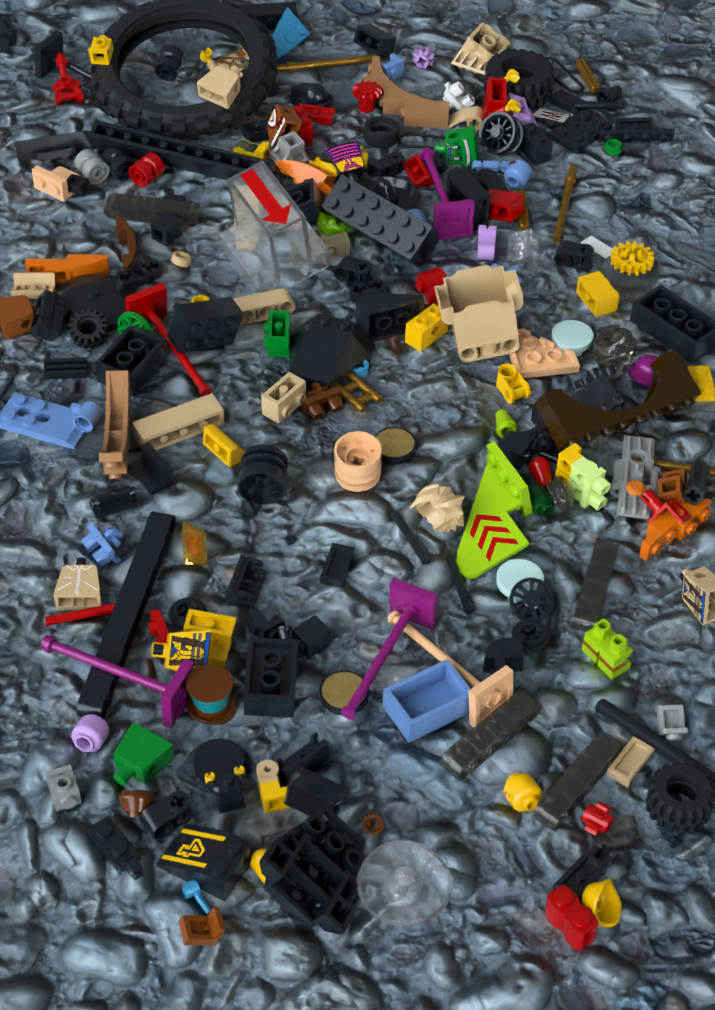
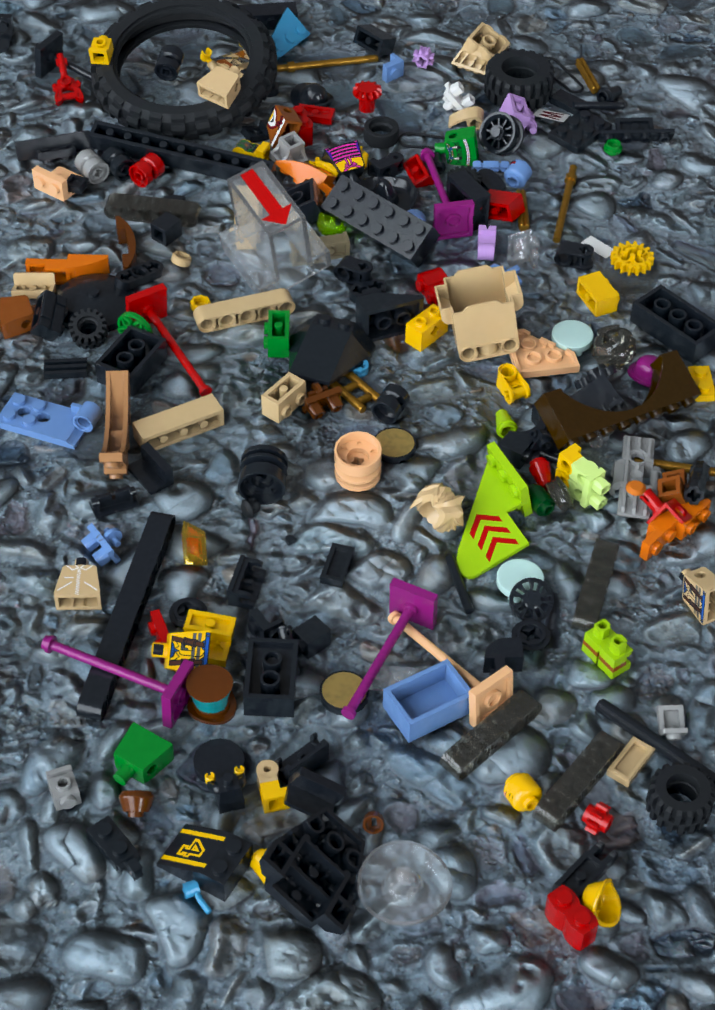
(79, 614): red bar -> none
(90, 733): lavender head -> none
(166, 815): black piece -> none
(202, 928): dark orange bracket -> none
(204, 324): black brick -> none
(222, 445): yellow brick -> none
(390, 403): none -> black wheel
(410, 537): black bar -> none
(412, 108): medium nougat arch -> none
(496, 95): red torso -> none
(536, 145): black brick -> none

